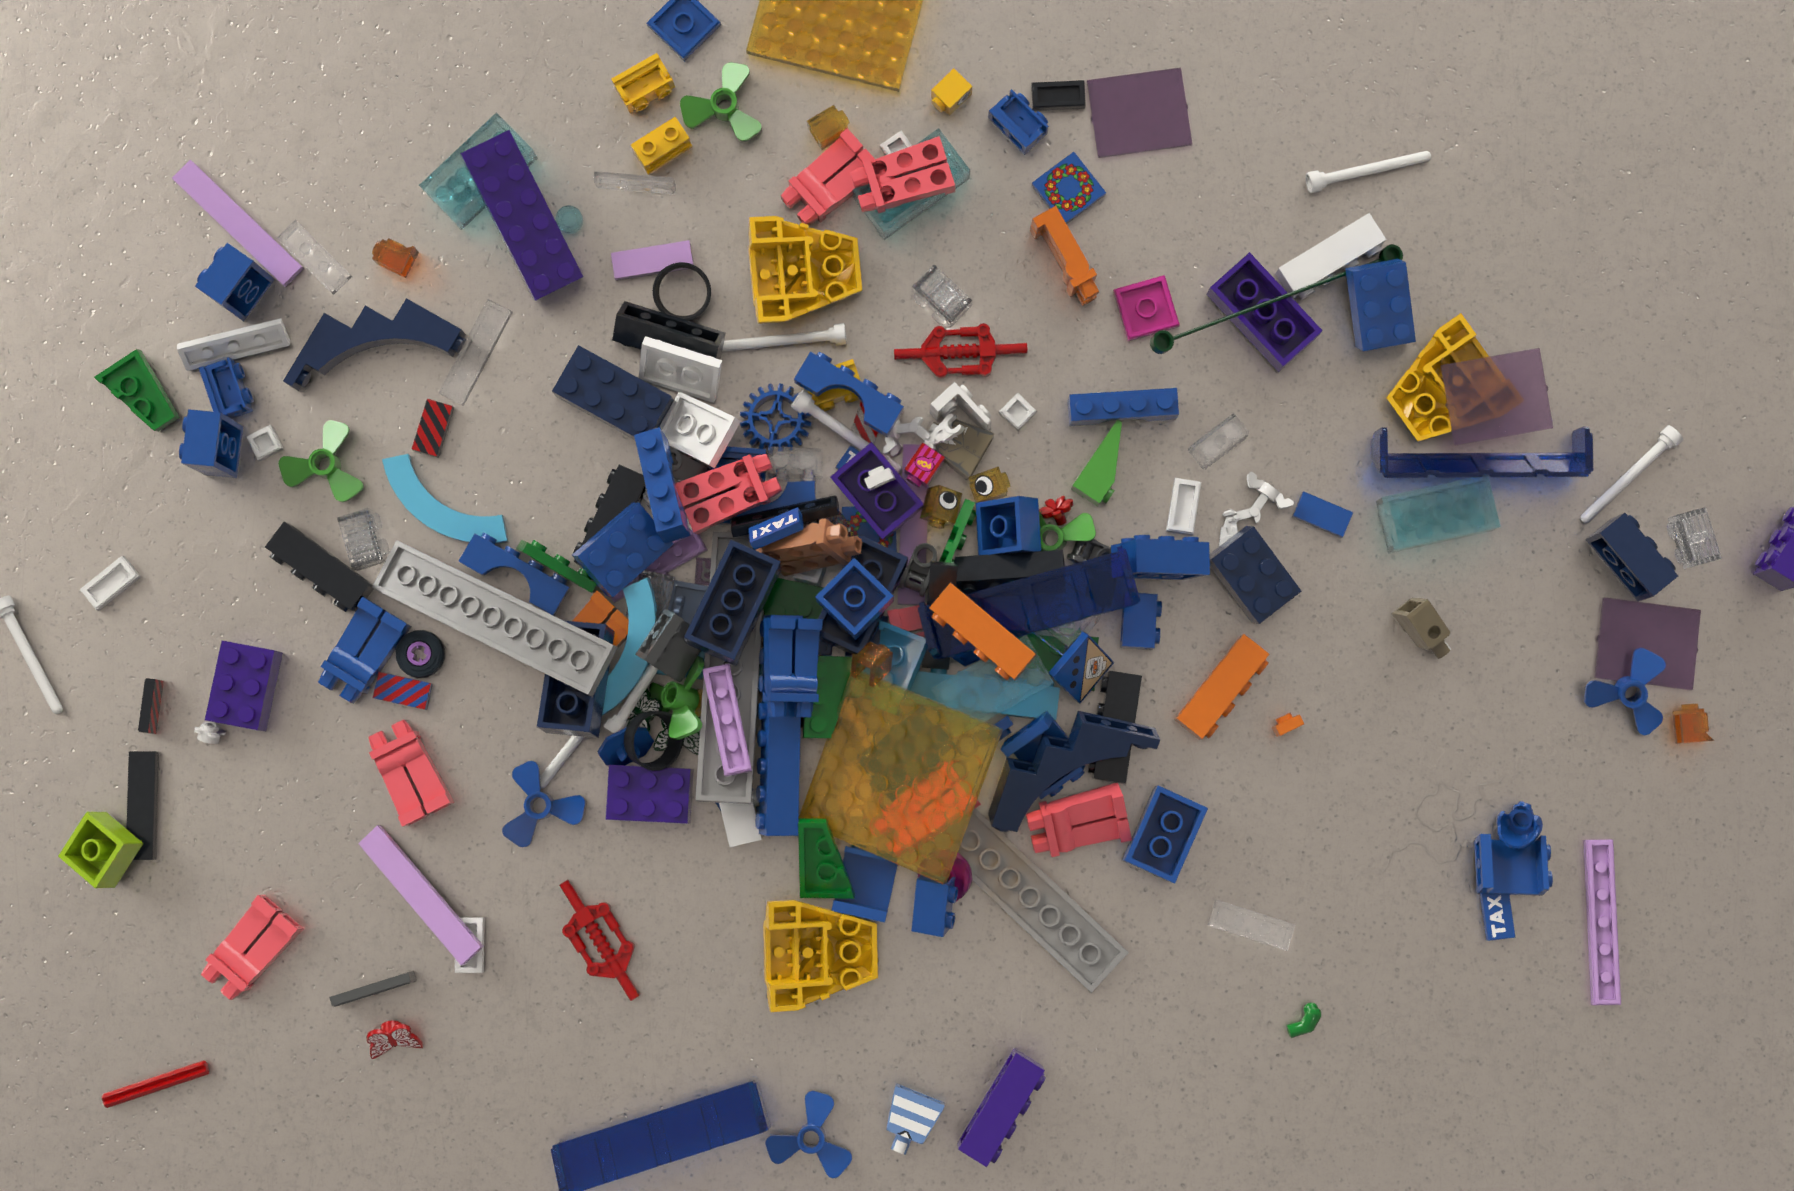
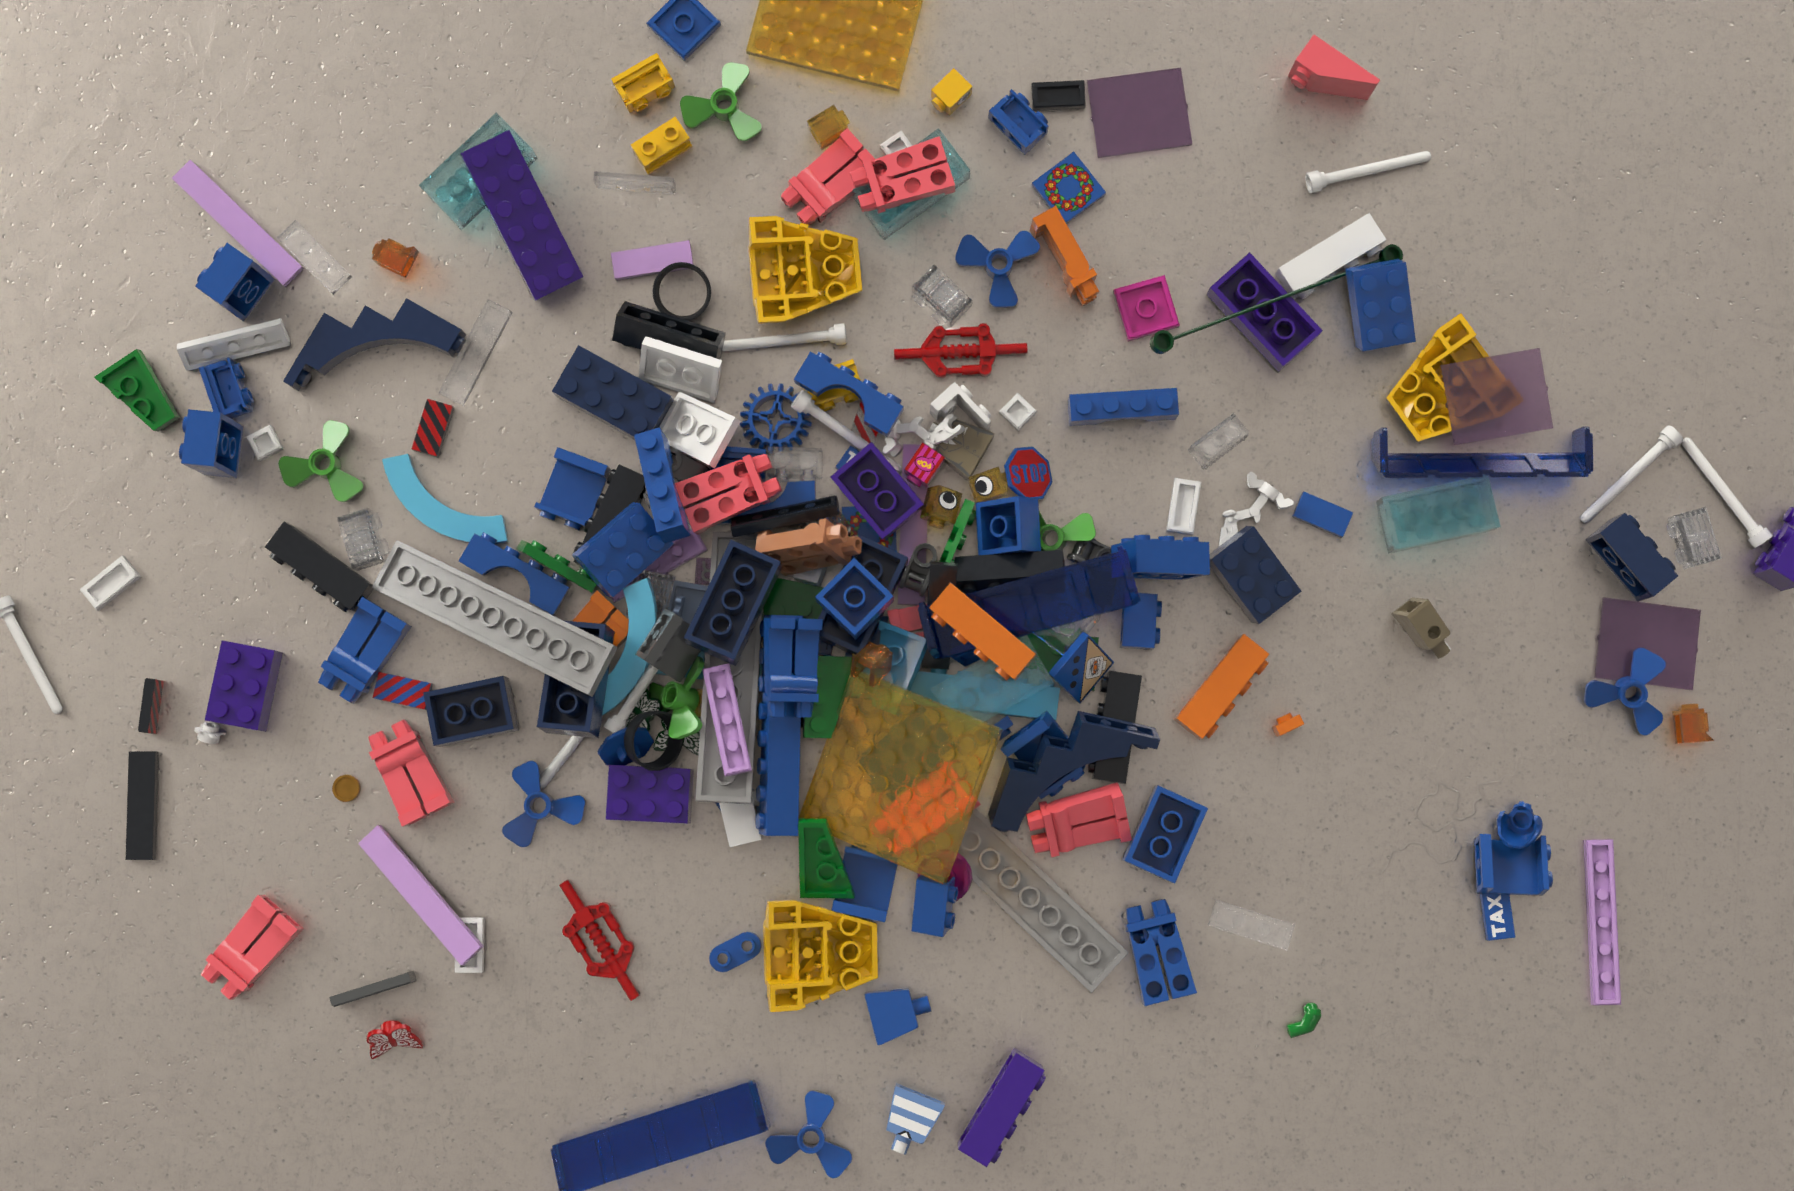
(100, 849): lime brick -> none
(155, 1084): red axle -> none
(346, 788): none -> pearl gold piece
(433, 649): black bush -> none
(471, 711): none -> dark blue brick
(569, 219): clear light blue tile -> none
(573, 489): none -> blue panel
(735, 951): none -> blue plate
(776, 528): blue tile -> none
(879, 477): white plate -> none
(894, 1012): none -> blue torso
(974, 254): none -> blue piece
(1028, 473): none -> piece
(1057, 509): red plant -> none
(1099, 473): bright green slope -> none
(1160, 932): none -> blue hips
(1330, 72): none -> coral slope
(1757, 533): none -> white piece

